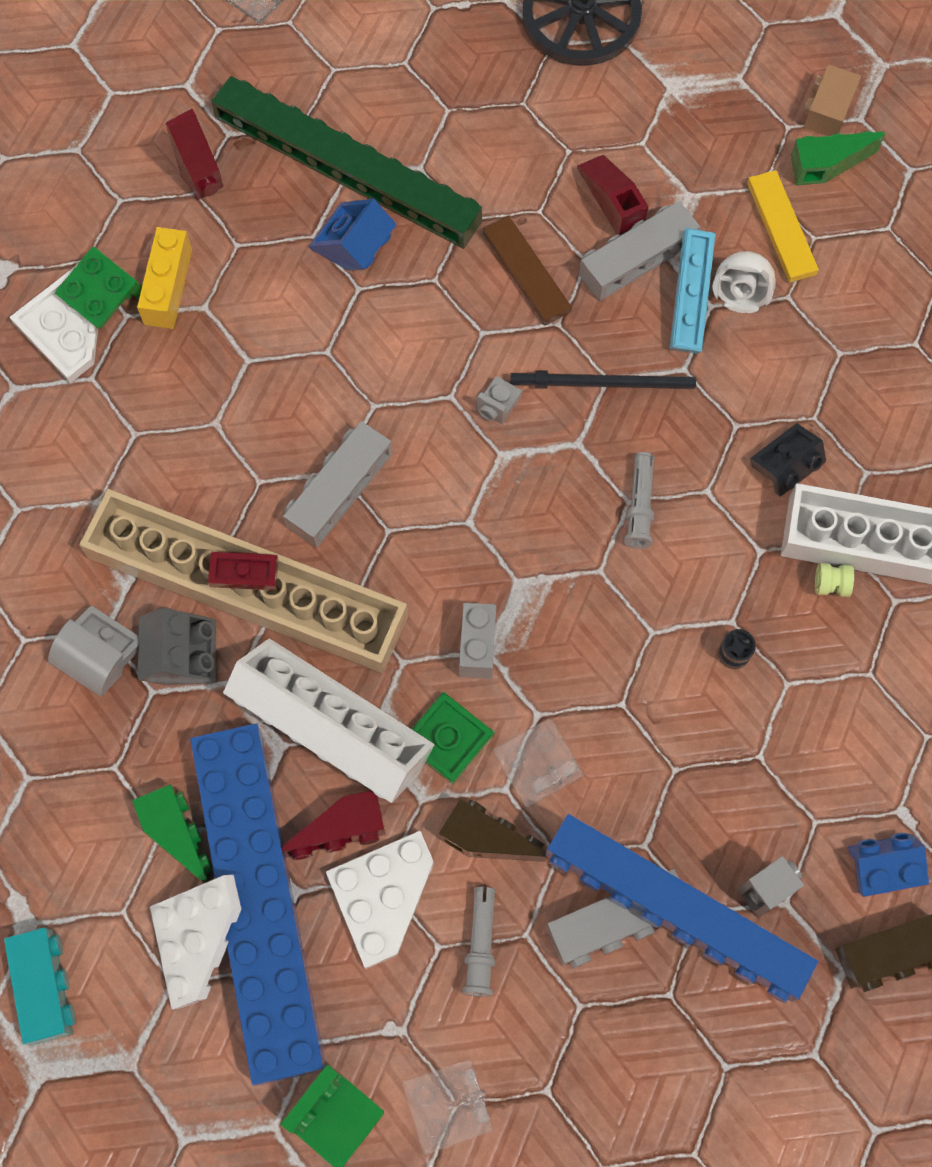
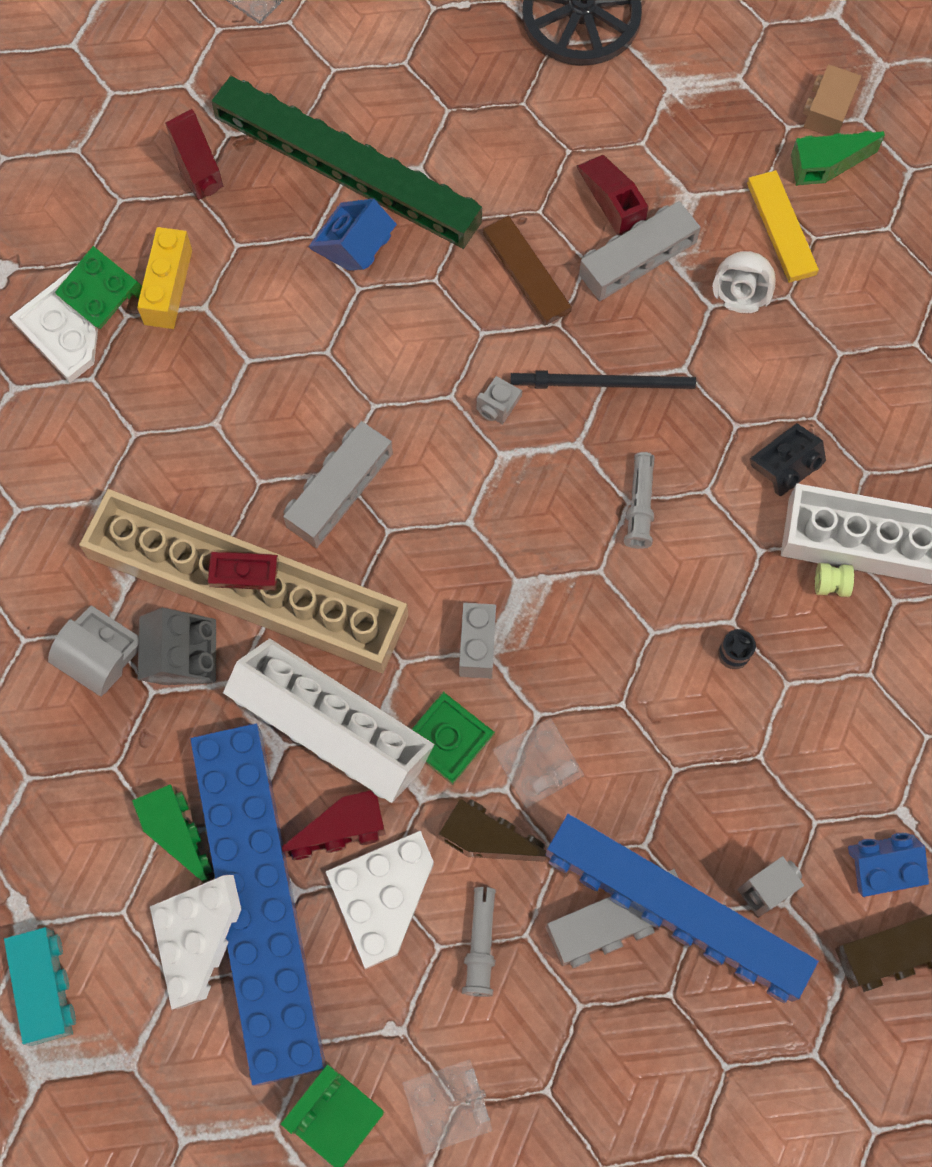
(692, 291): medium azure tile -> none

